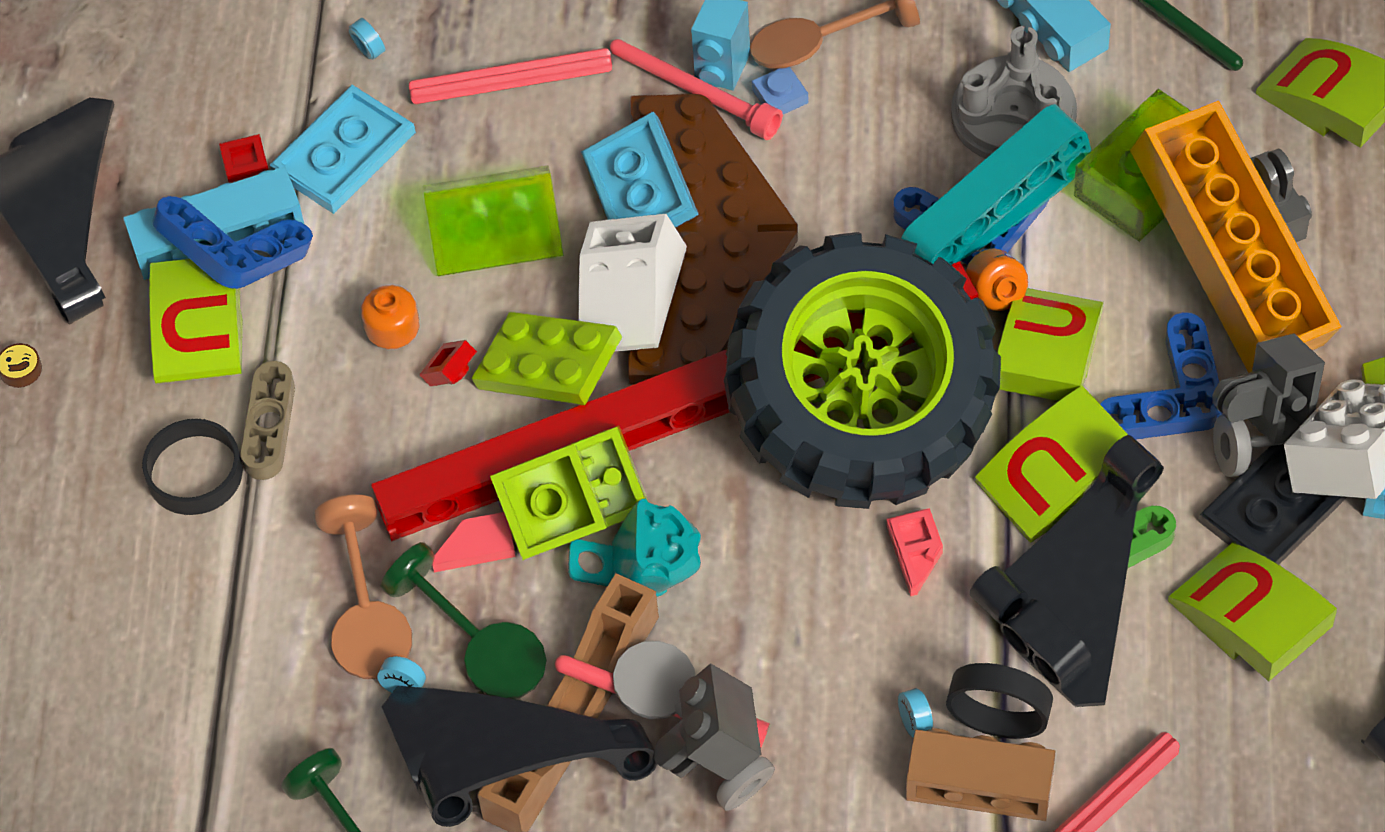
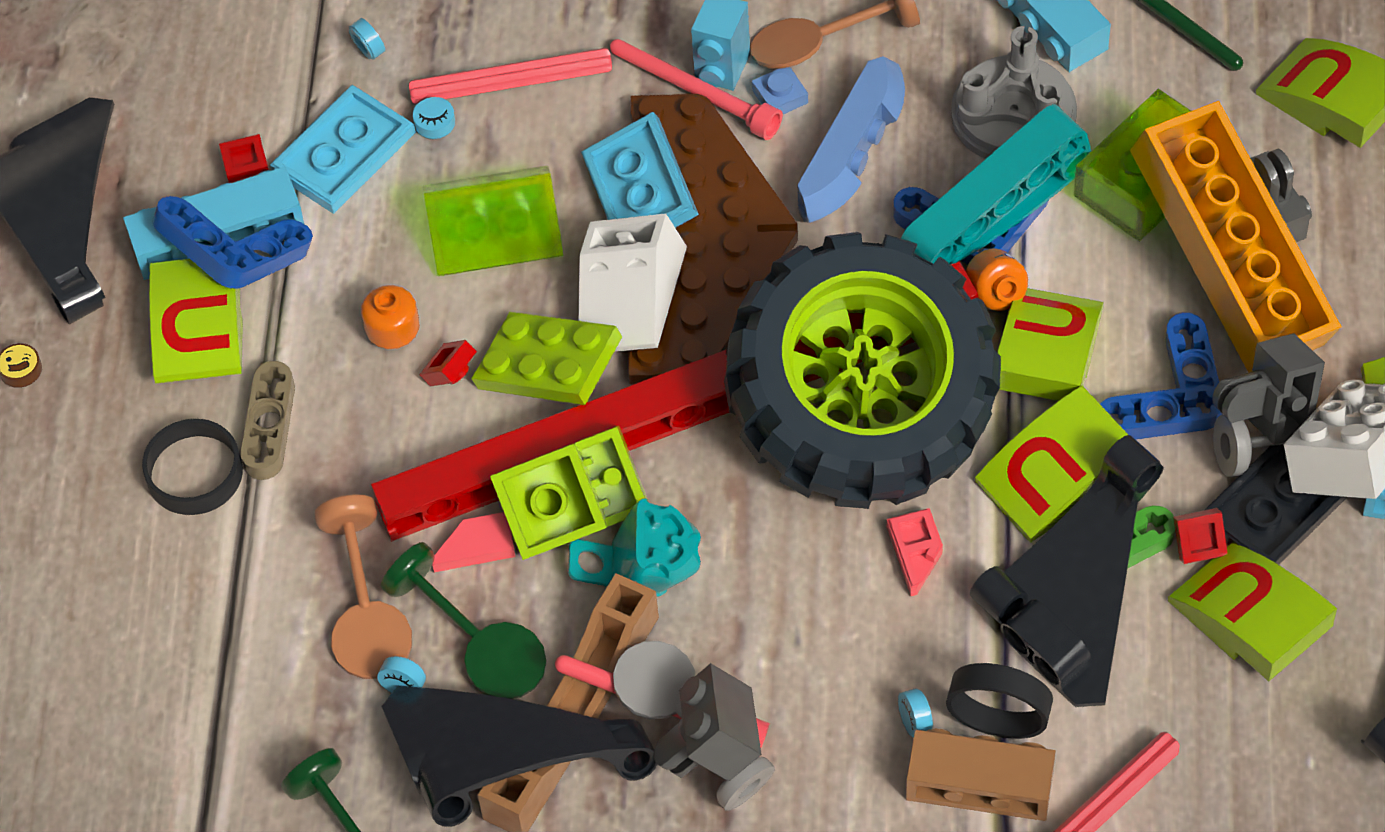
(434, 117): none -> medium azure tile
(844, 150): none -> medium blue brick
(1200, 535): none -> red plate

